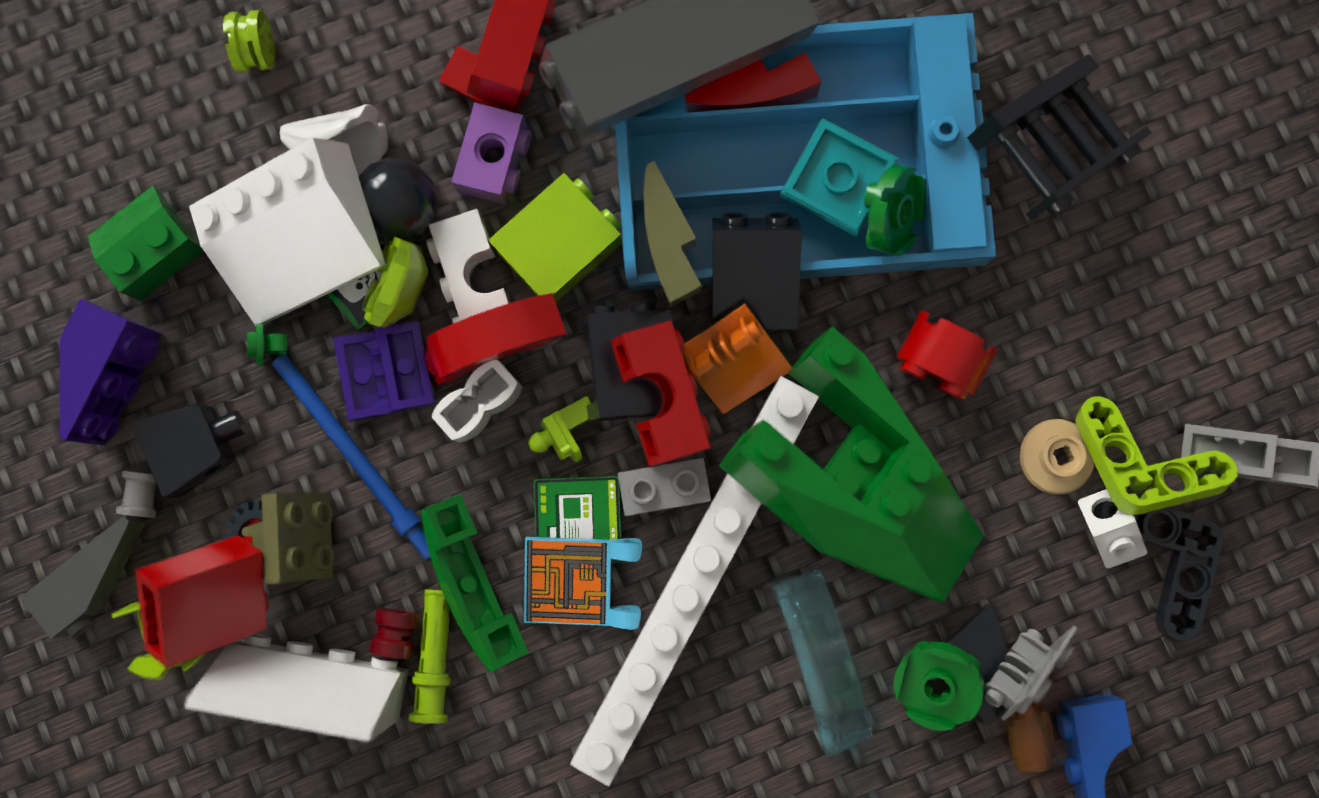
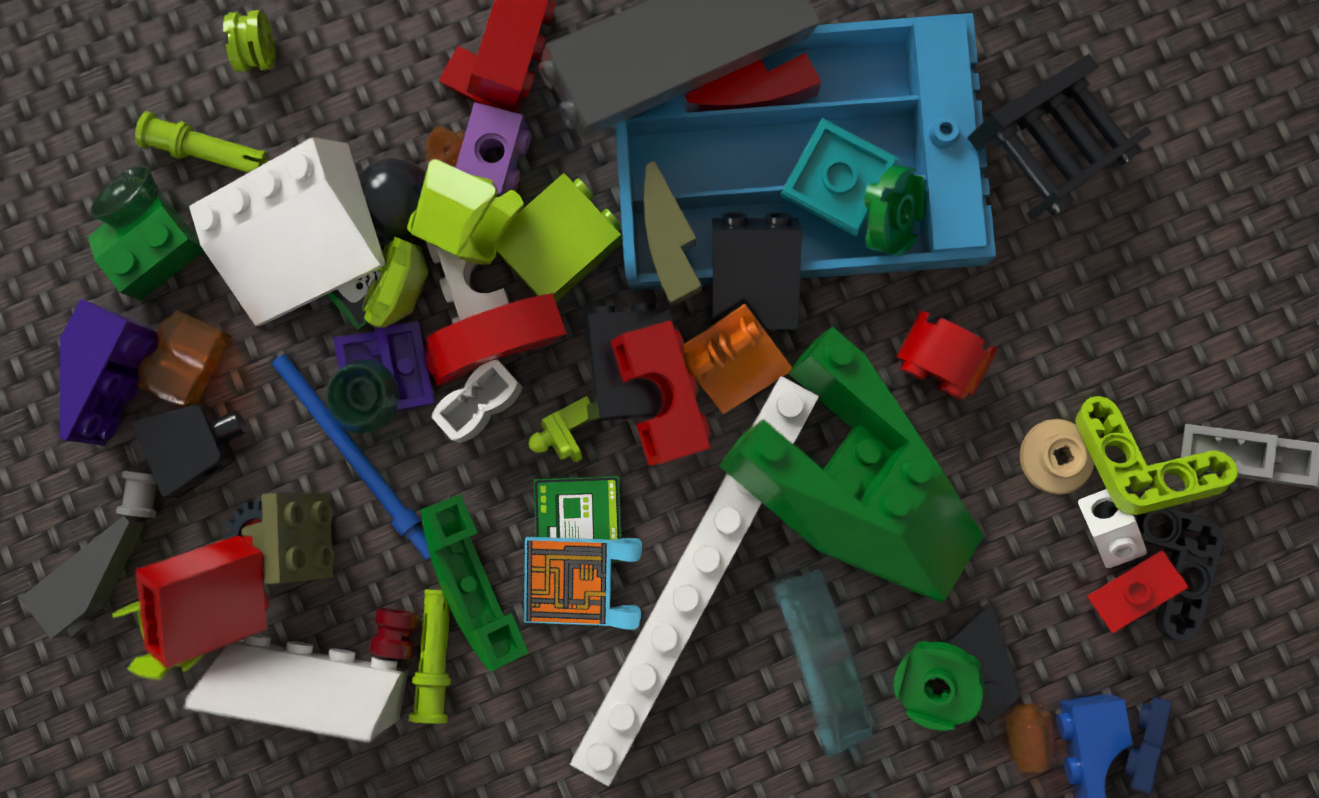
(125, 197): none -> clear green hat
(183, 141): none -> lime pin
(183, 360): none -> clear orange brick
(265, 344): green plate -> none
(355, 126): white hat -> none
(362, 396): none -> clear green hat
(438, 140): none -> clear orange plate
(462, 213): none -> lime piece
(664, 487): light grey brick -> none
(1026, 671): light grey hinge -> none
(1137, 591): none -> red plate
(1144, 760): none -> dark blue plate

